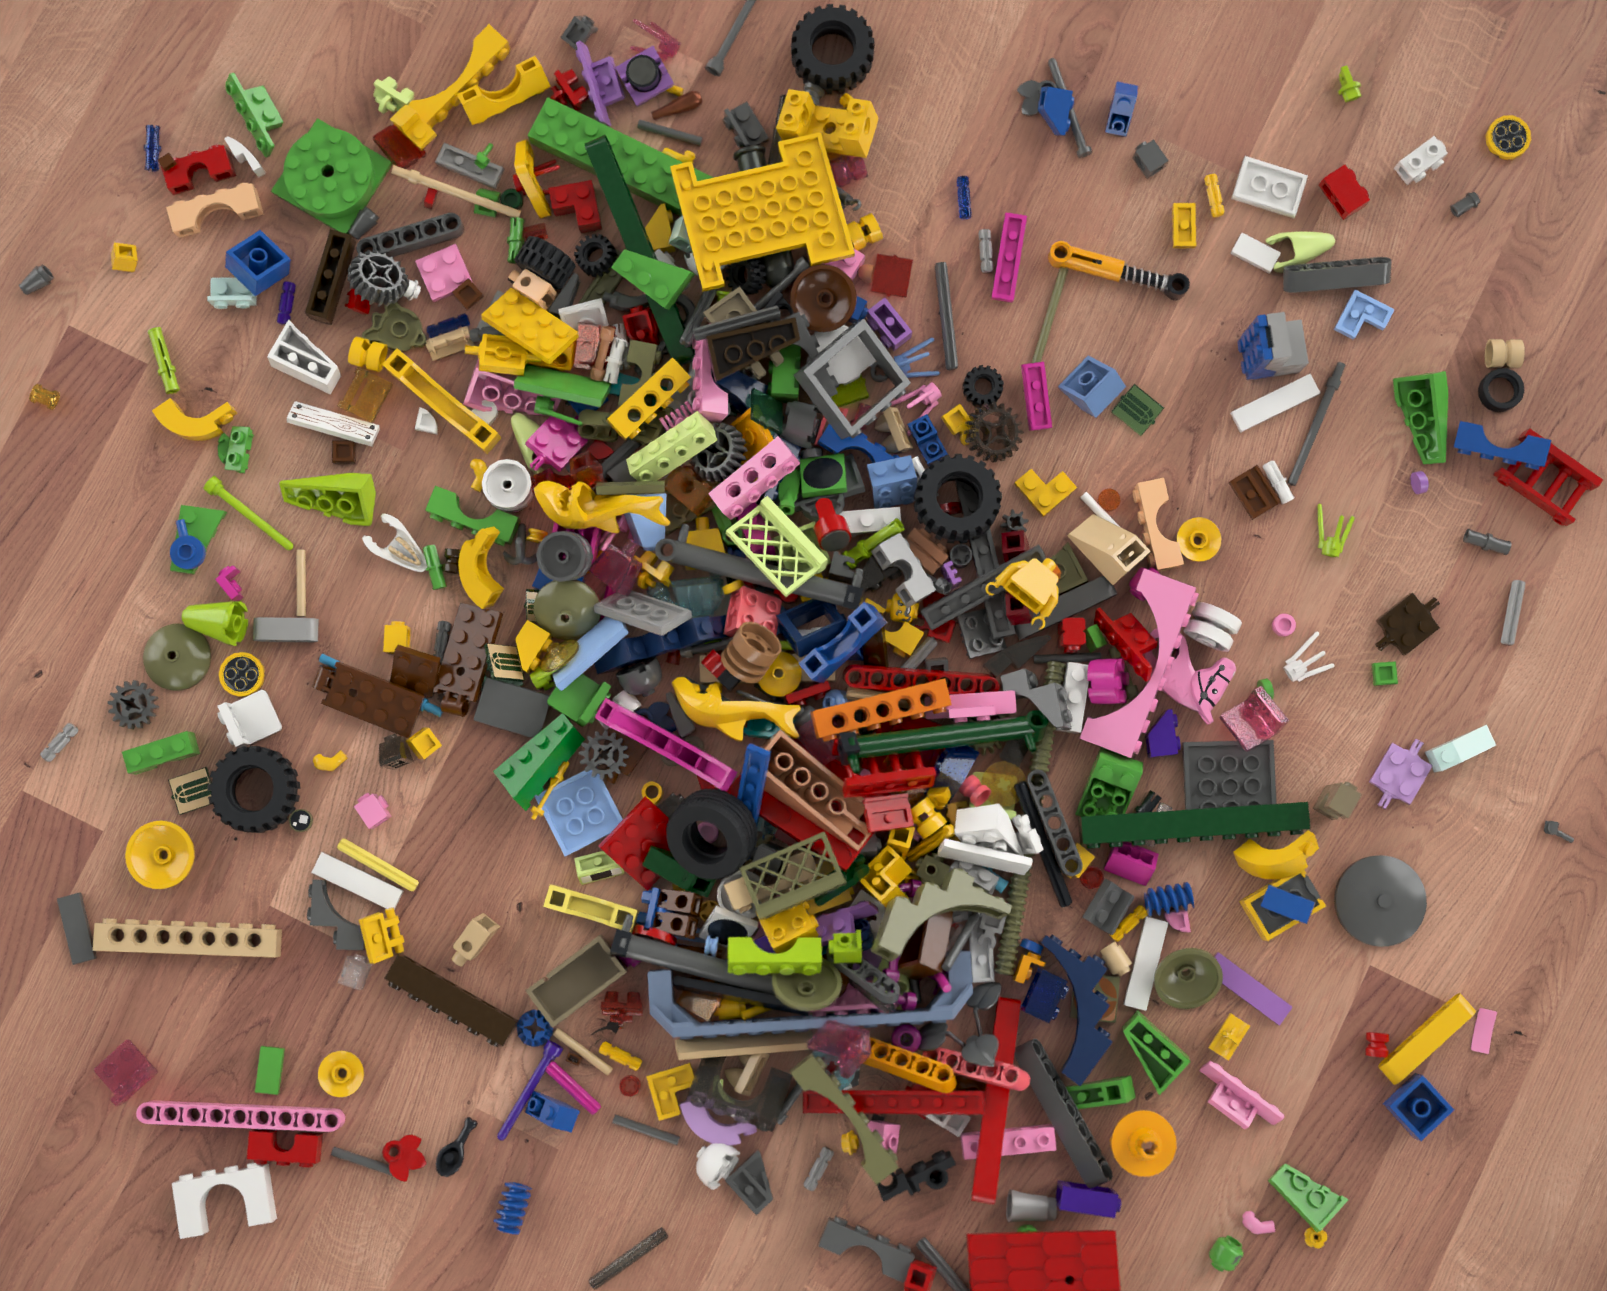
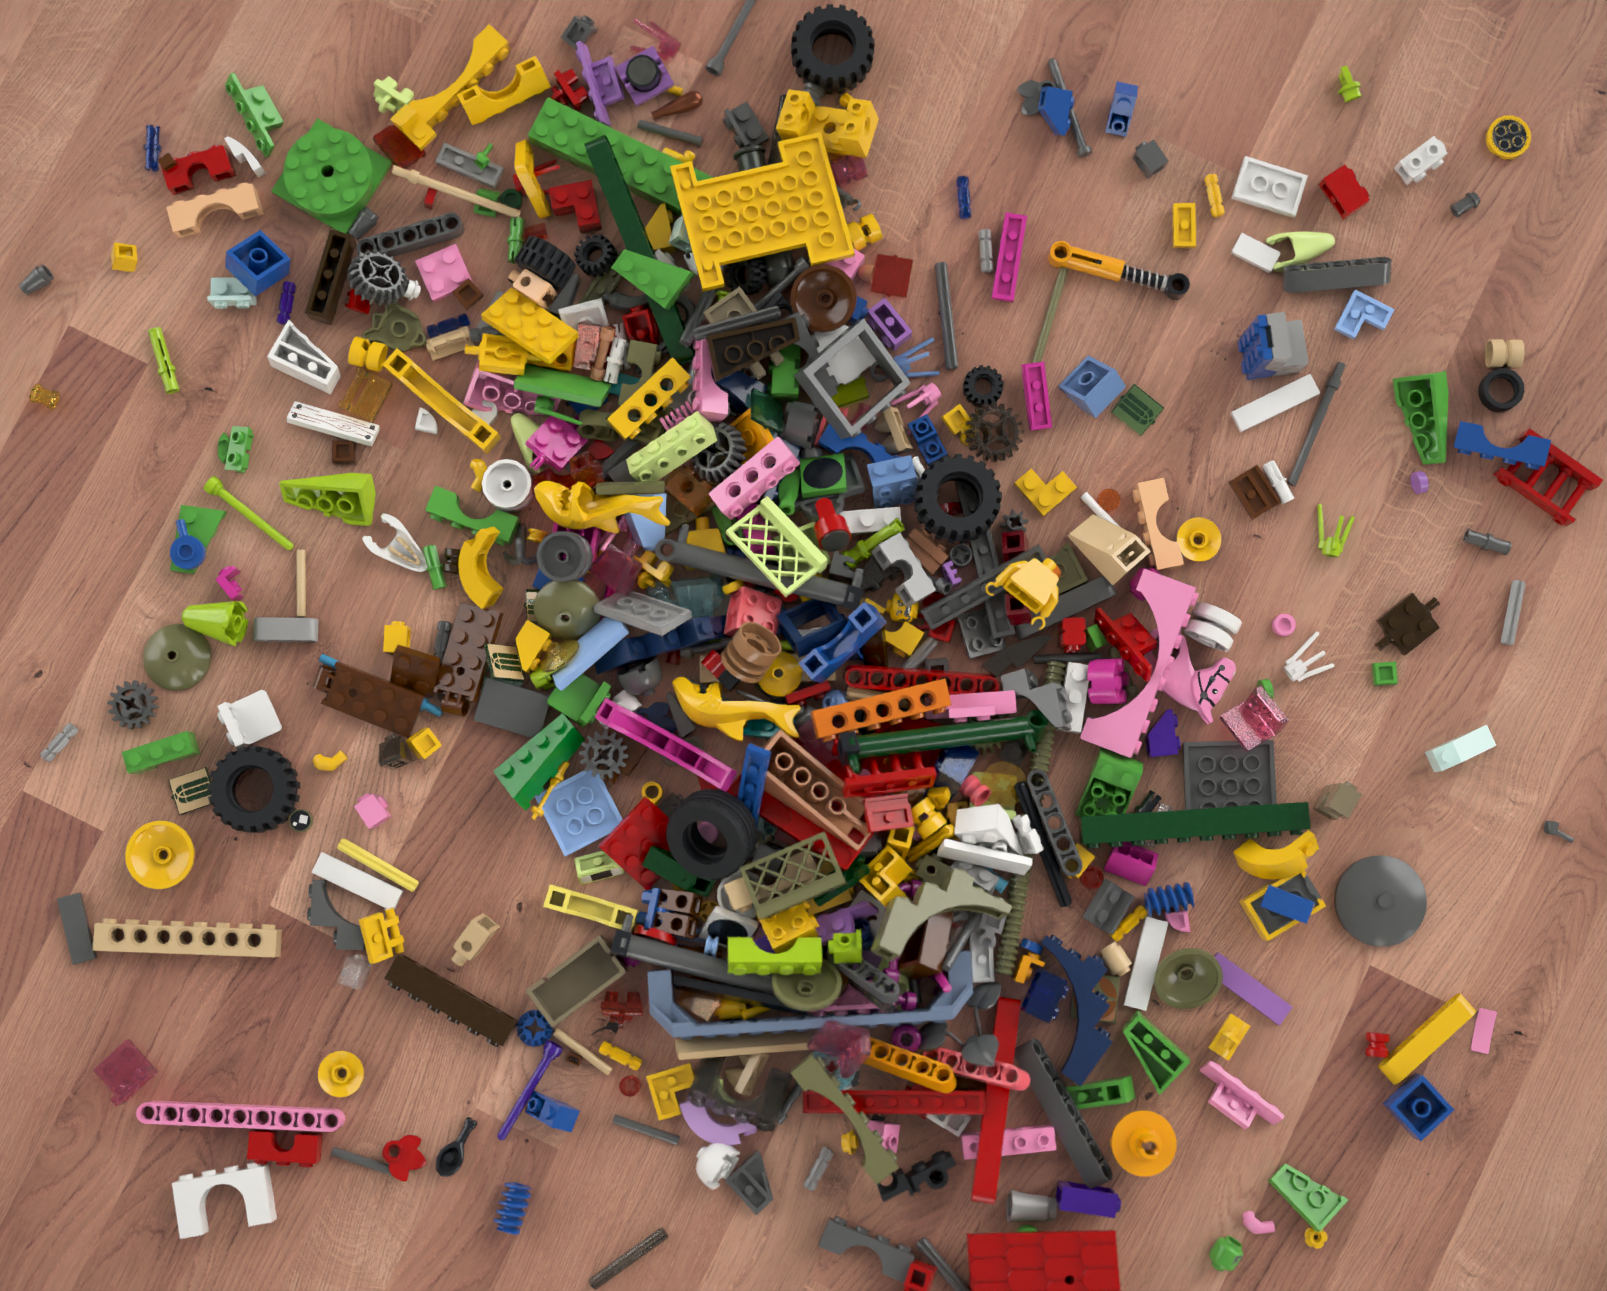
(190, 428): yellow arch -> none
(241, 674): tile -> none
(269, 1070): bright green tile -> none
(572, 1088): dark pink axle -> none
(1400, 774): lavender plate -> none

